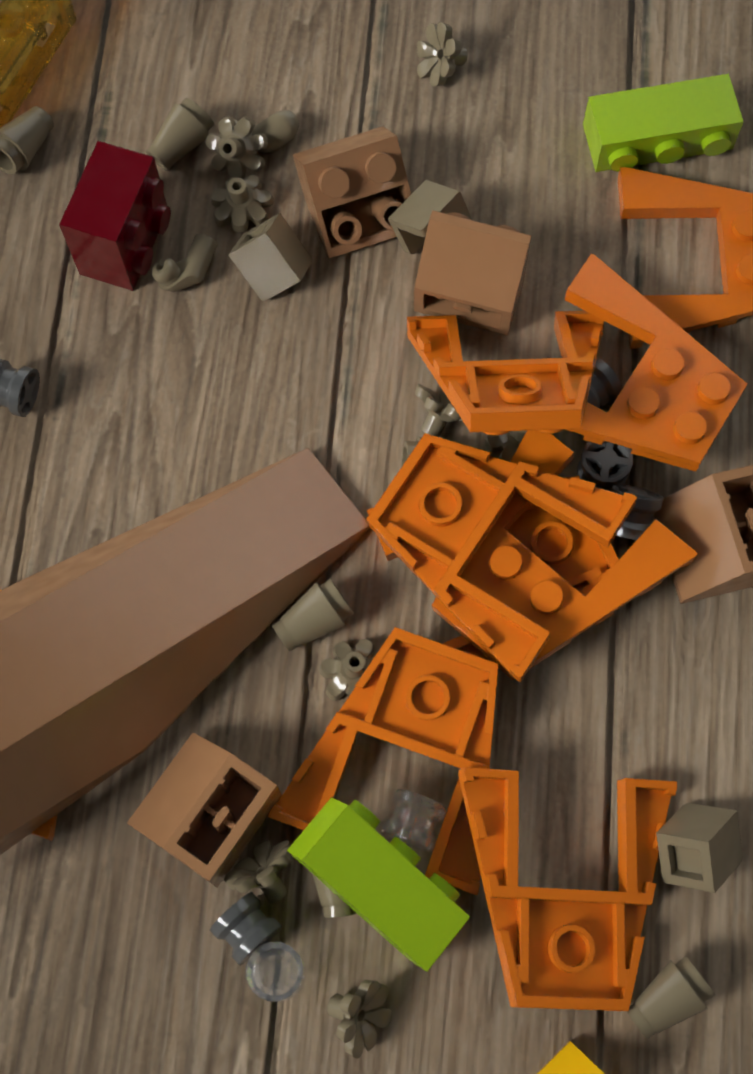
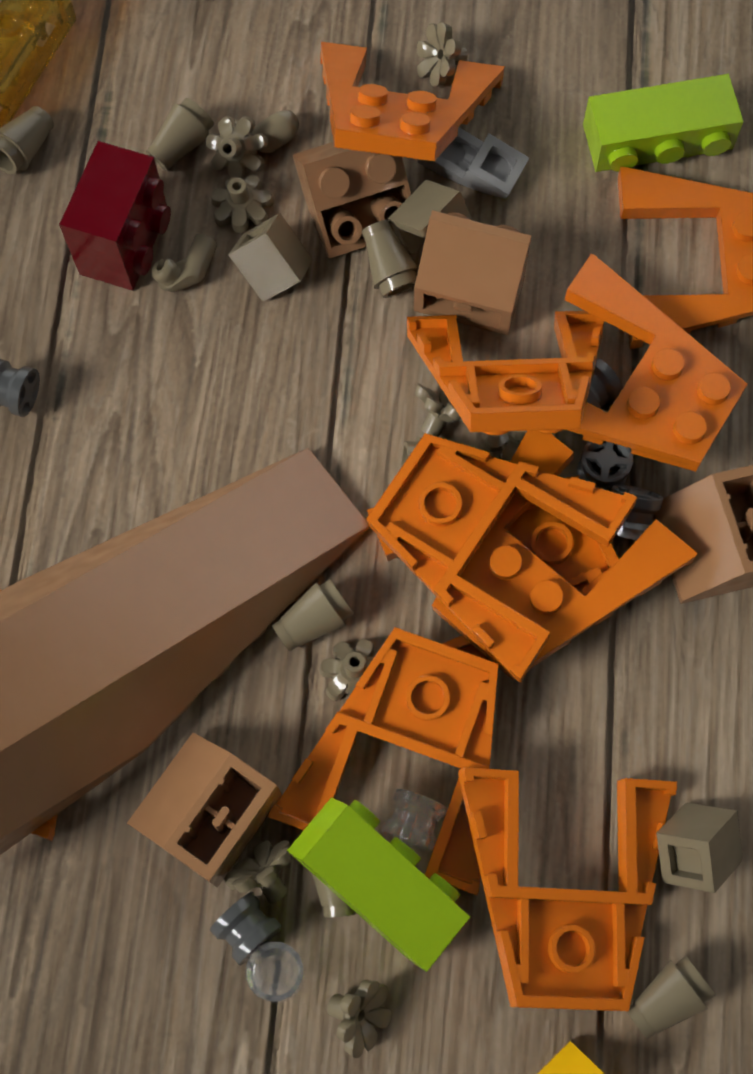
(389, 261): none -> dark tan cone
(395, 122): none -> orange wing
(480, 165): none -> light grey slope

